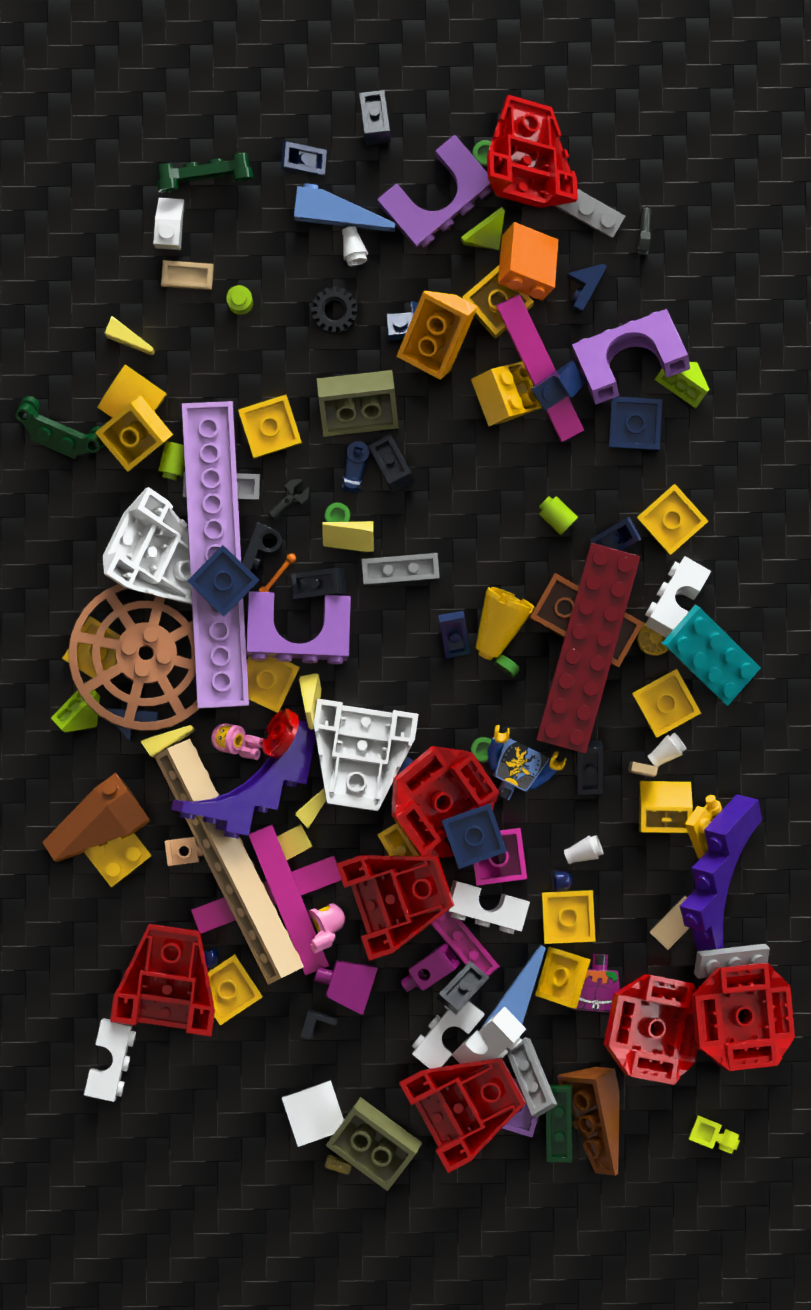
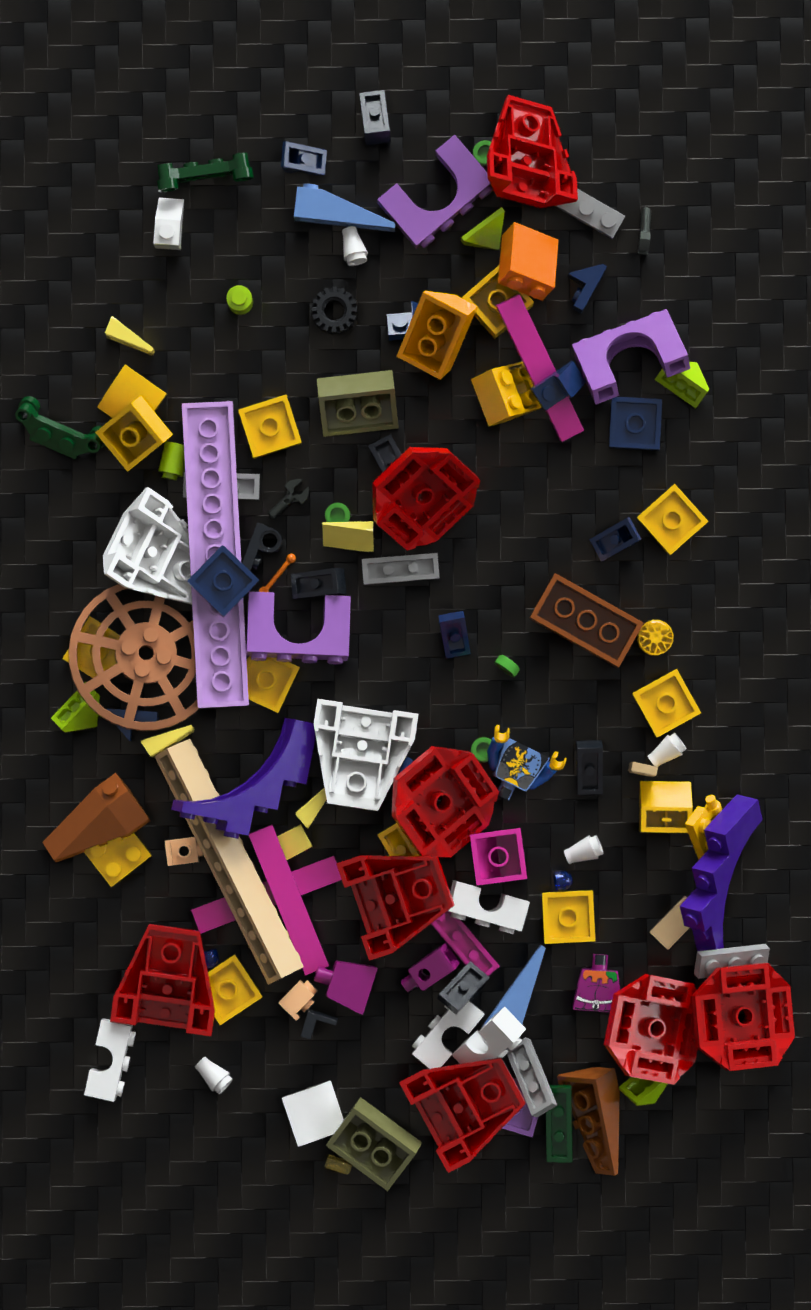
(187, 275): tan tile -> none
(214, 1076): none -> white cone
(232, 740): bright pink piece -> none
(281, 733): red tile -> none
(298, 998): none -> light nougat brick
(311, 691): light yellow slope -> none
(326, 922): bright pink piece -> none
(355, 465): dark blue piece -> none
(423, 495): none -> red piece
(474, 836): dark blue plate -> none
(500, 621): yellow cone -> none
(557, 514): lime brick -> none
(562, 977): yellow plate -> none
(588, 648): dark red plate -> none
(642, 1091): none -> lime slope
(685, 580): white arch -> none
(707, 1133): neon yellow plate -> none
(711, 655): teal plate -> none

